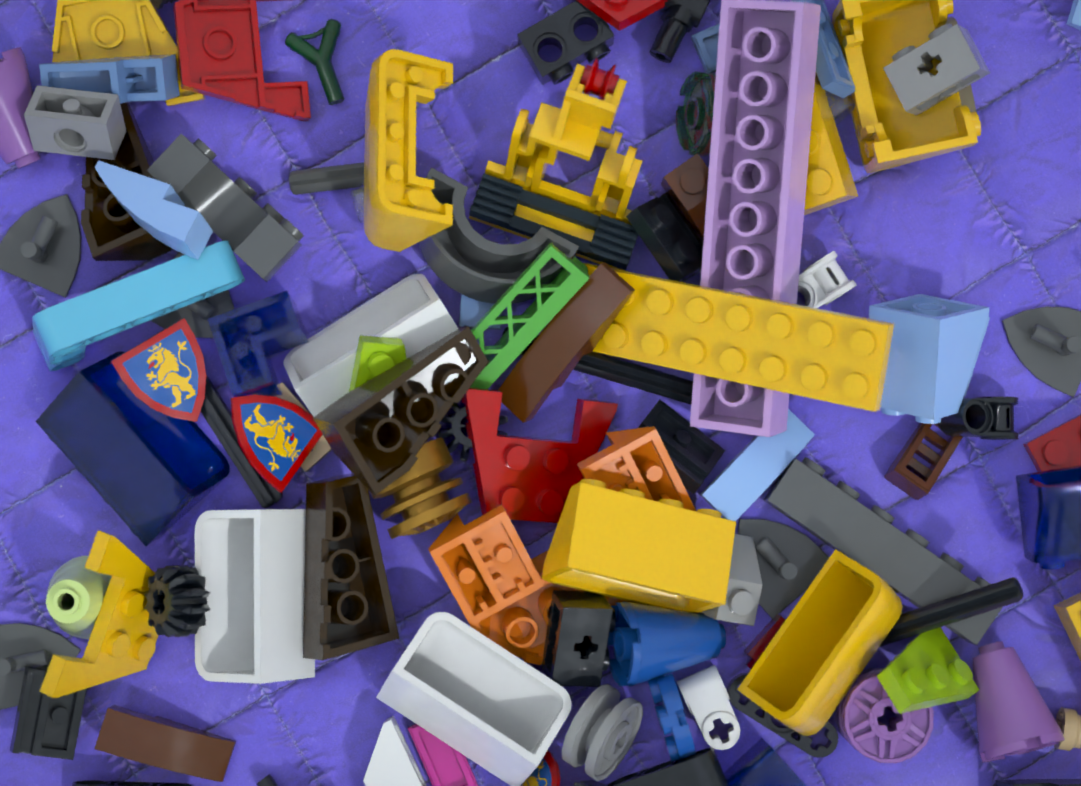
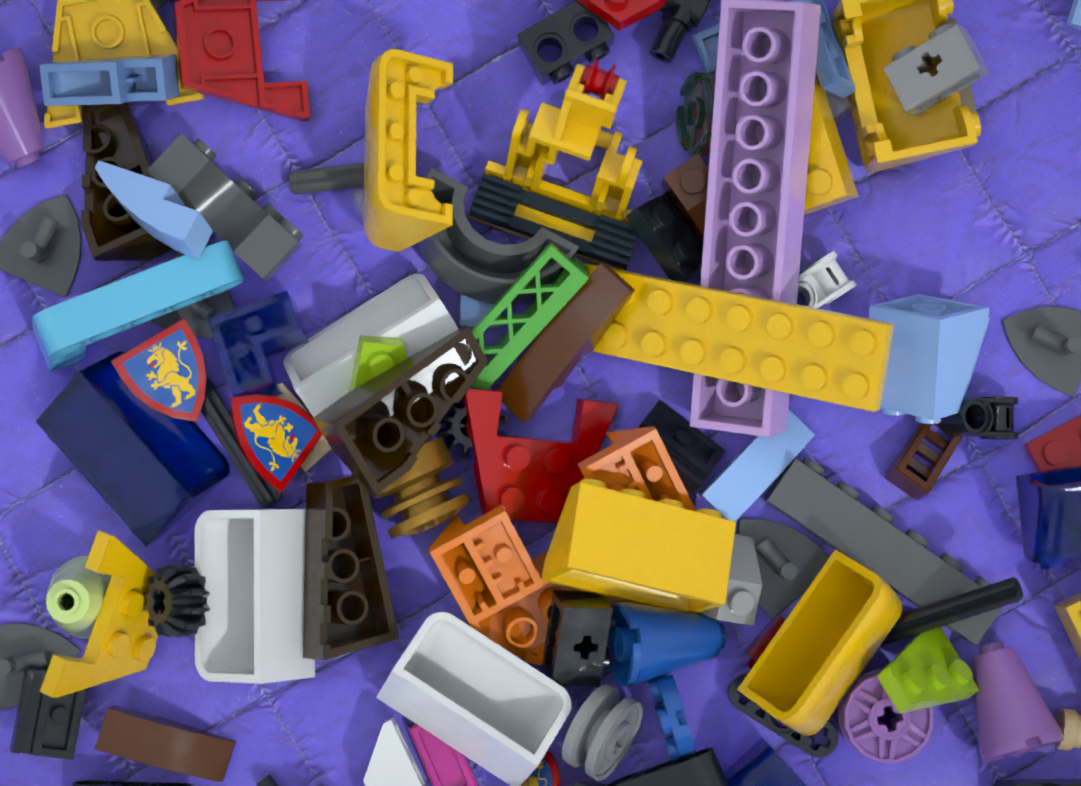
(75, 122): light grey brick -> none
(321, 58): dark green piece -> none
(632, 375): black axle -> none
(709, 701): white piece -> none

